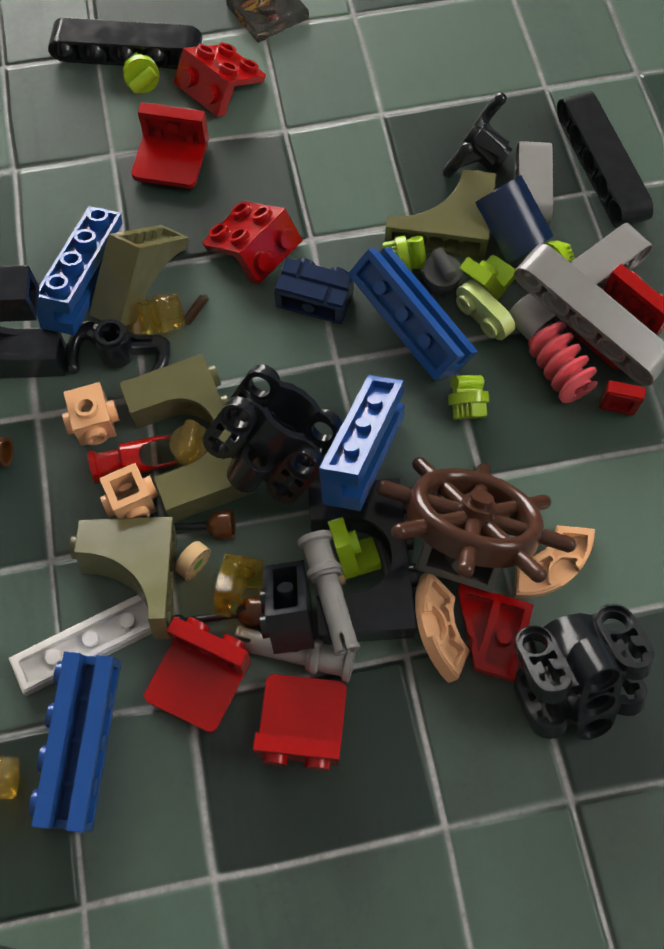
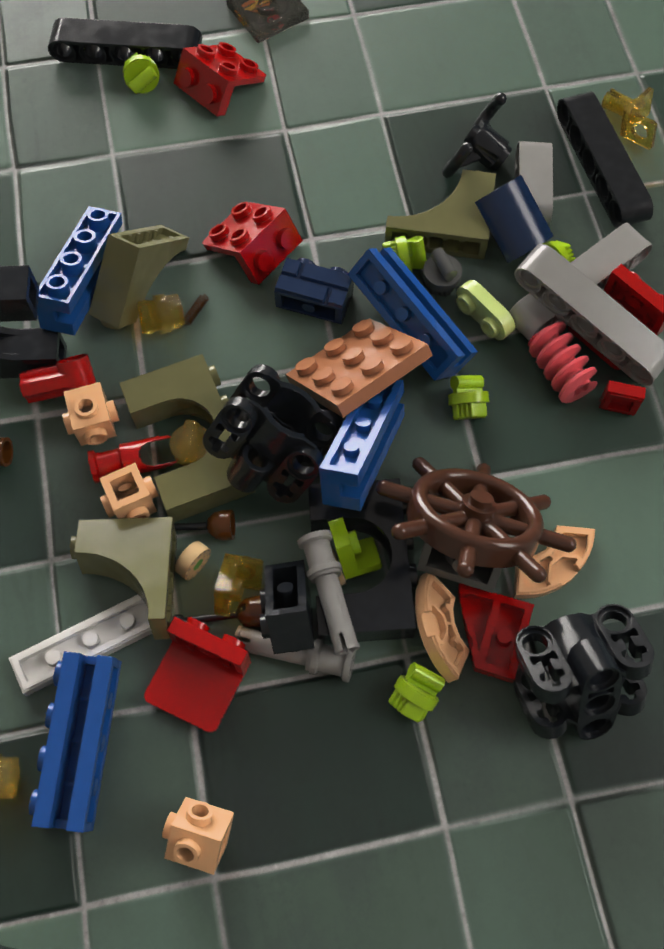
(54, 379): none -> red piece
(116, 345): black piece -> none
(170, 145): red bracket -> none
(197, 835): none -> light nougat brick
(301, 722): red bracket -> none
(358, 366): none -> nougat plate
(416, 692): none -> lime piece
(492, 274): lime bracket -> none
(633, 113): none -> clear yellow bracket

